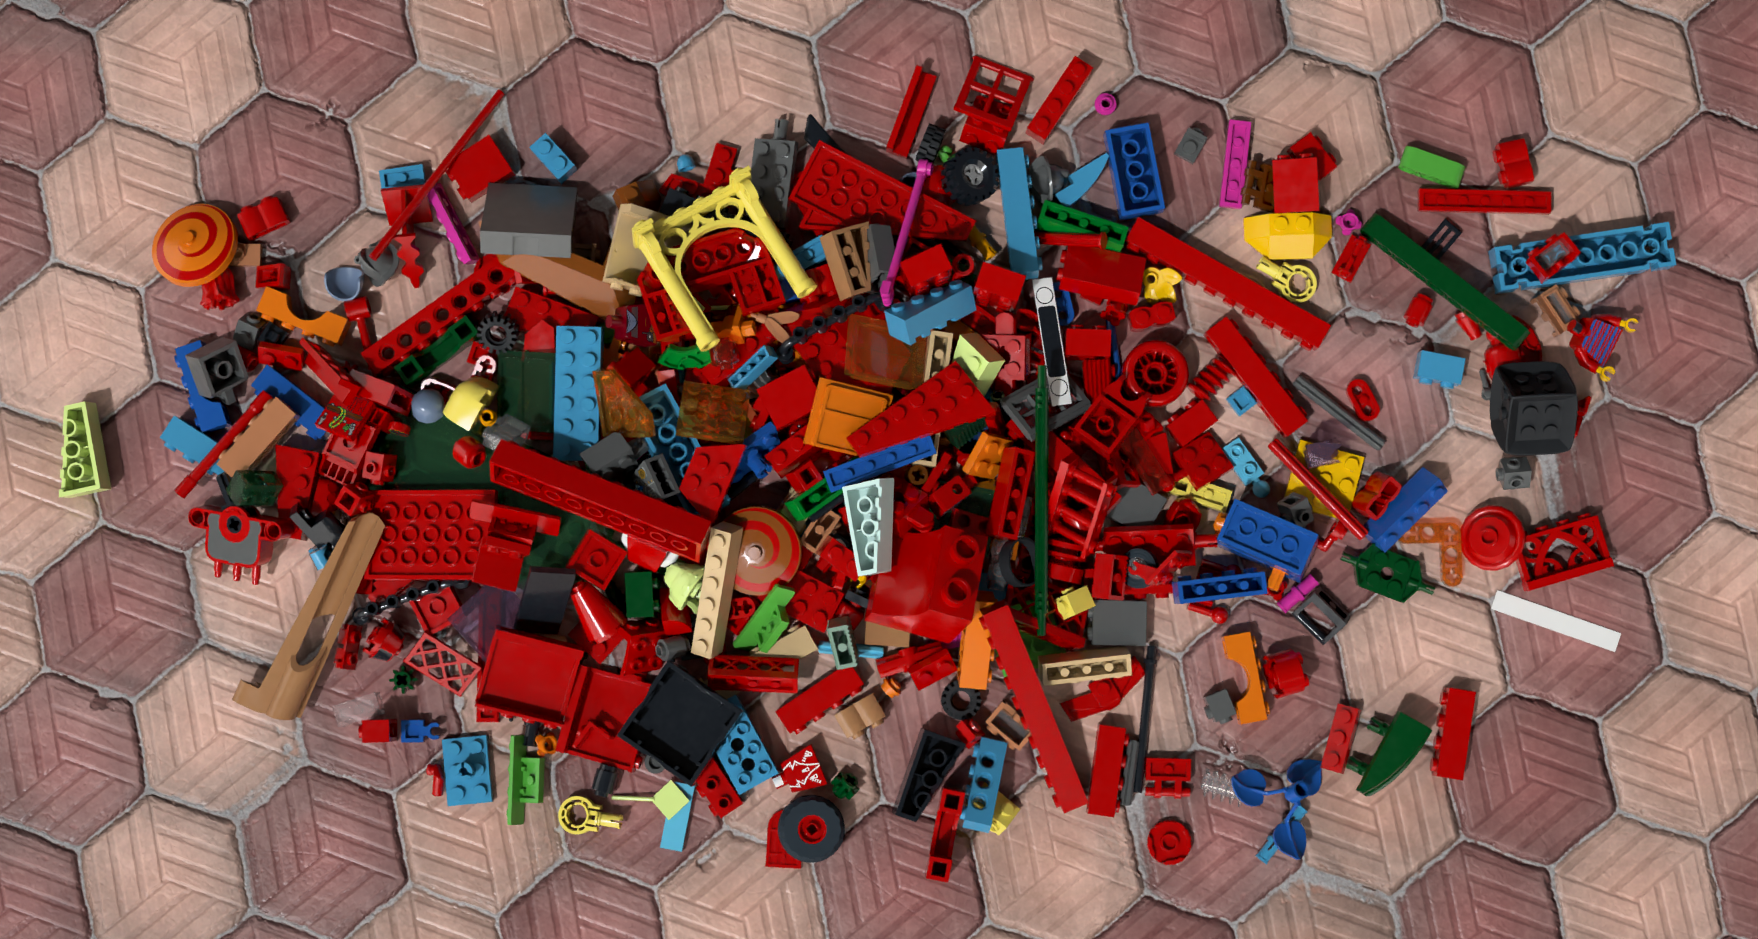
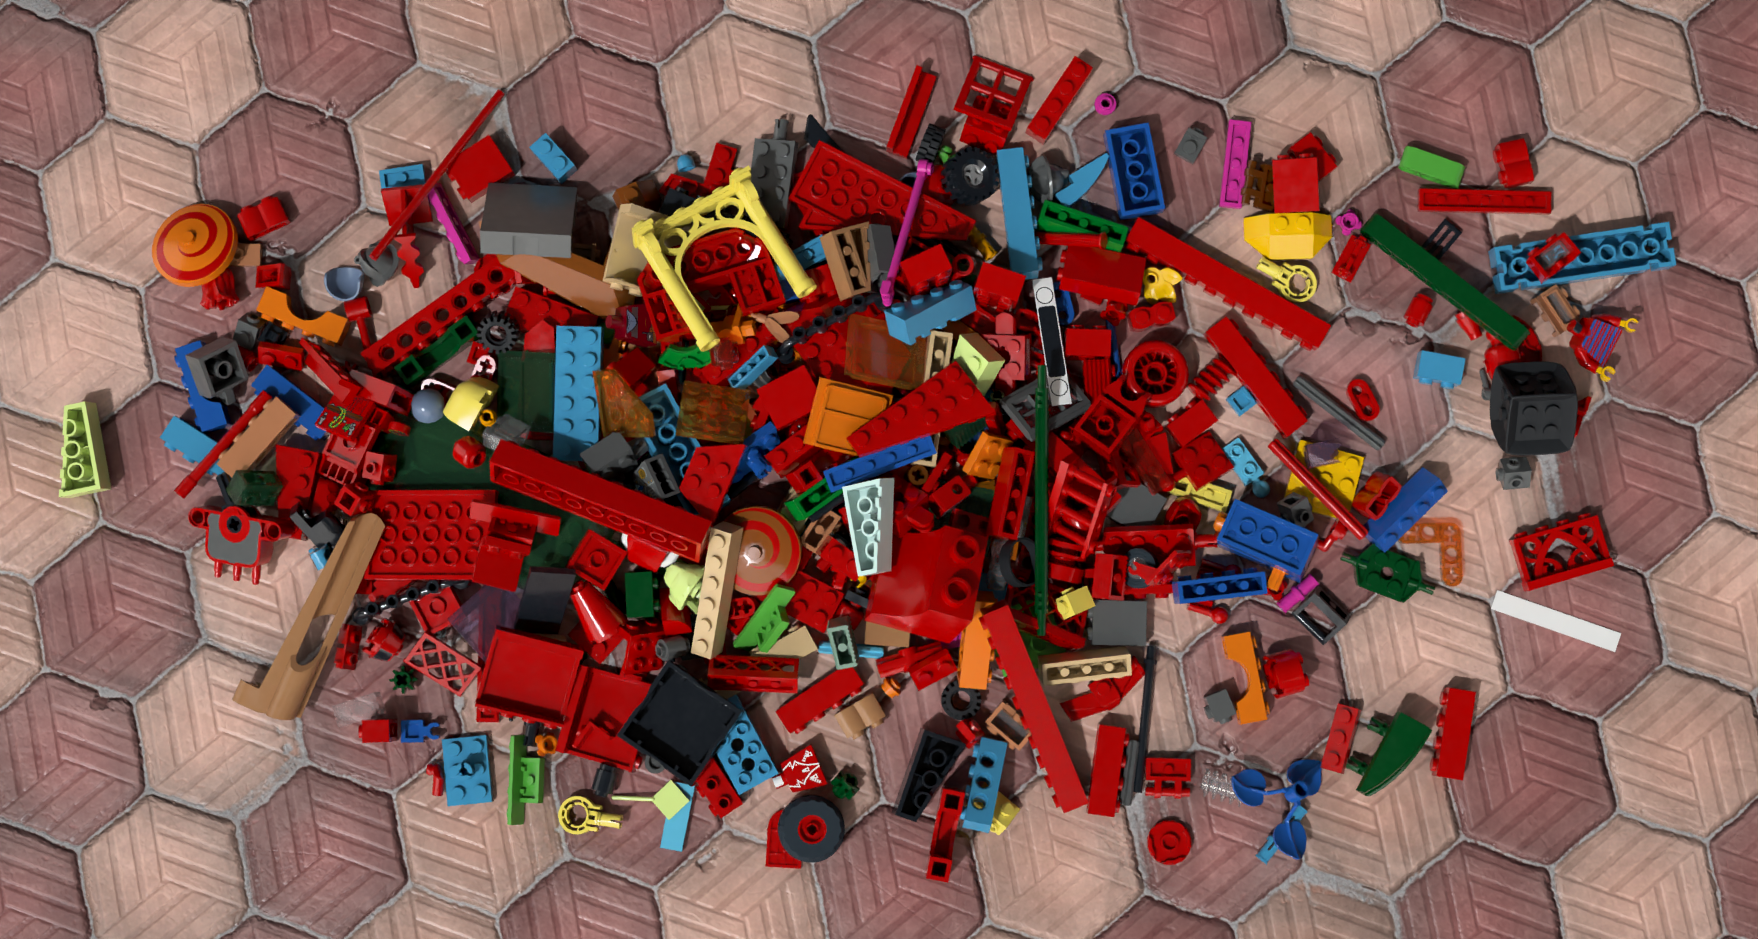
(1492, 537): red piece -> none

